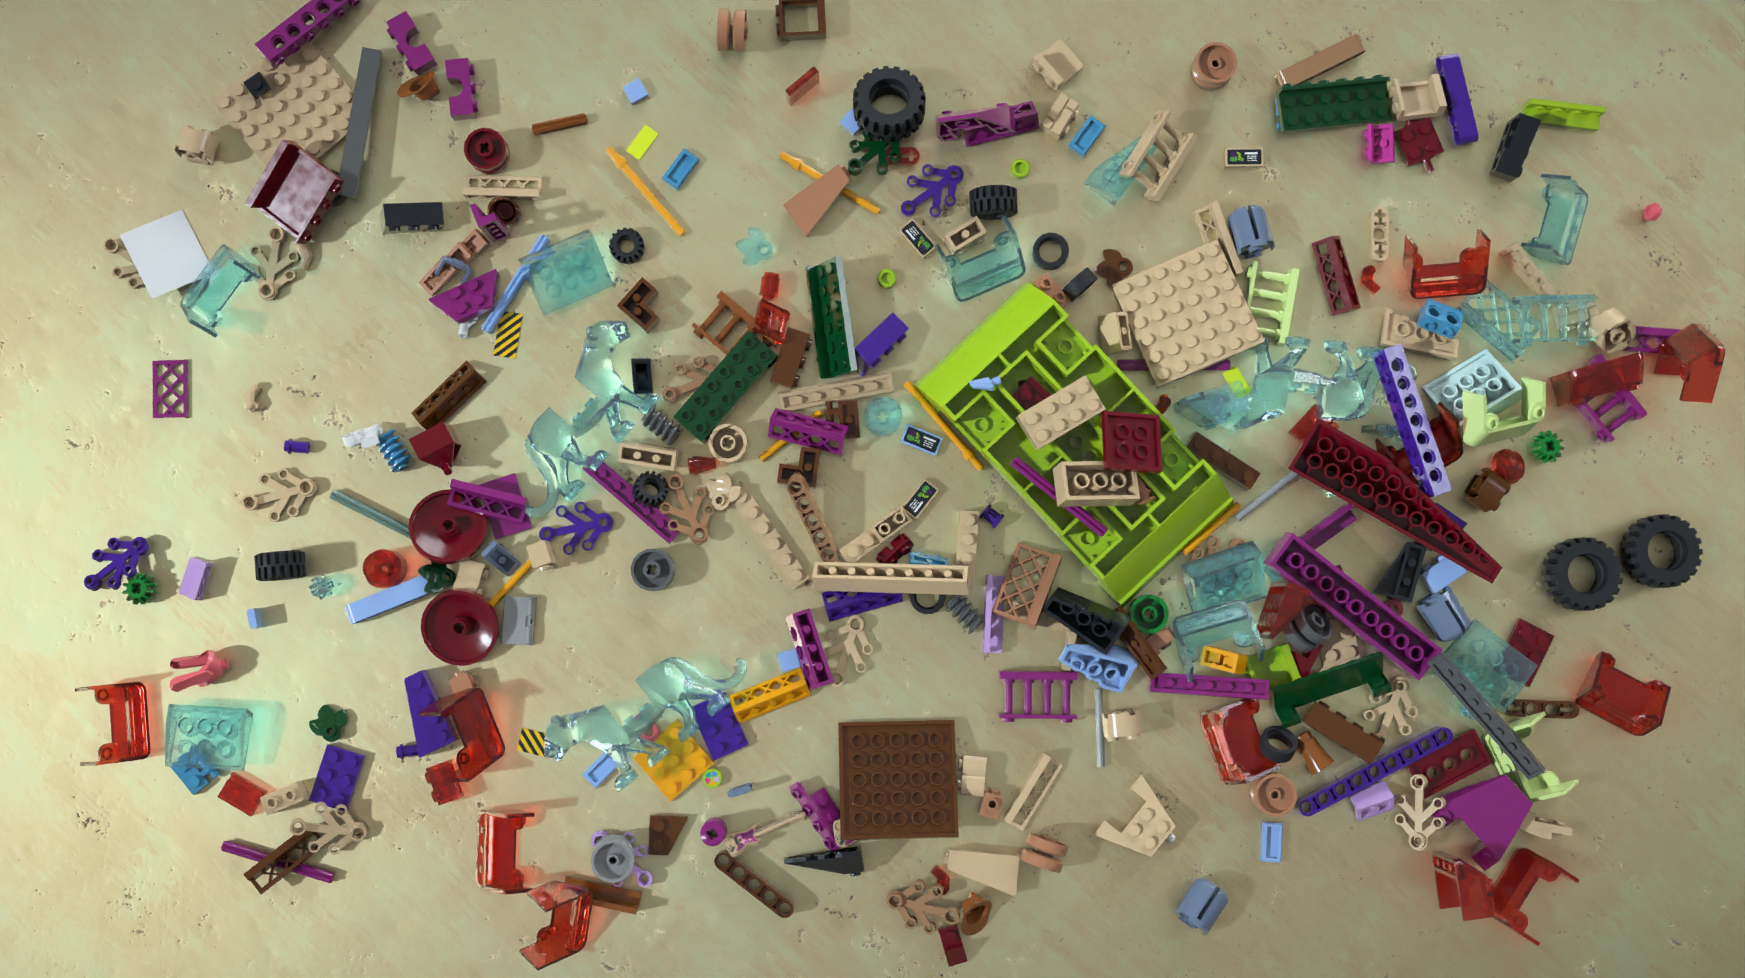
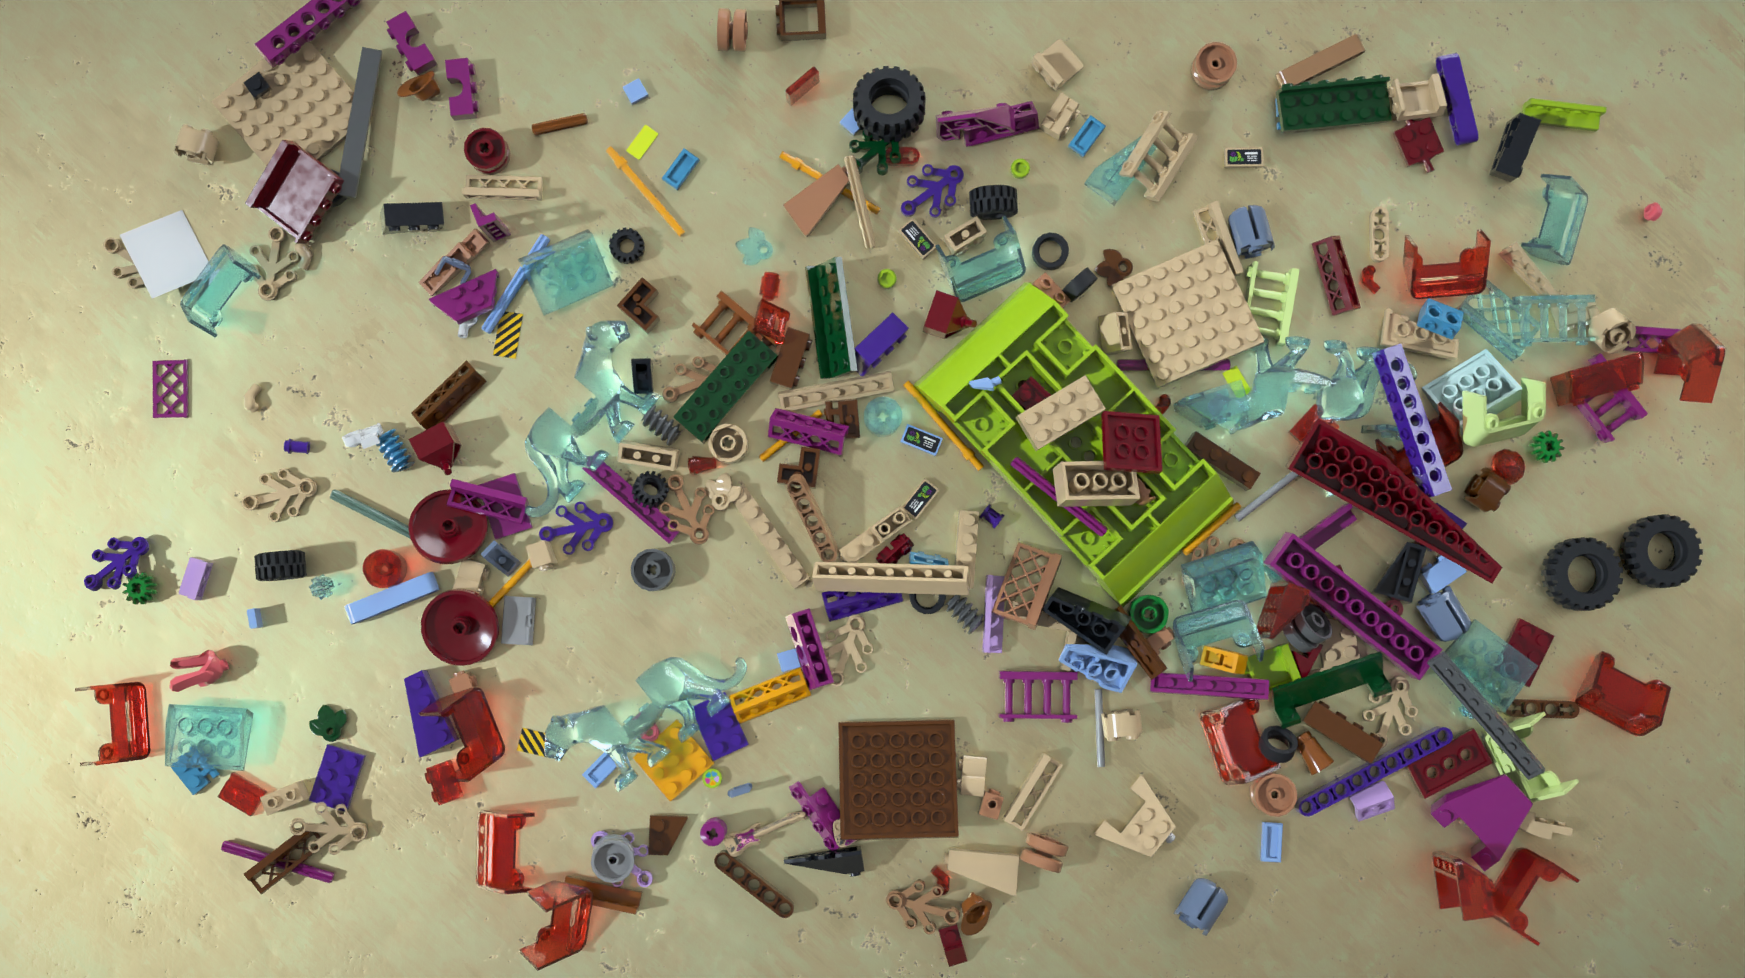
(406, 751): dark purple pin -> none
(434, 575): dark green plate -> none
(505, 209): reddish brown hair -> none
(860, 202): none -> tan axle
(946, 316): none -> dark red piece
(1380, 144): dark pink bracket -> none
(1418, 814): tan plant -> none

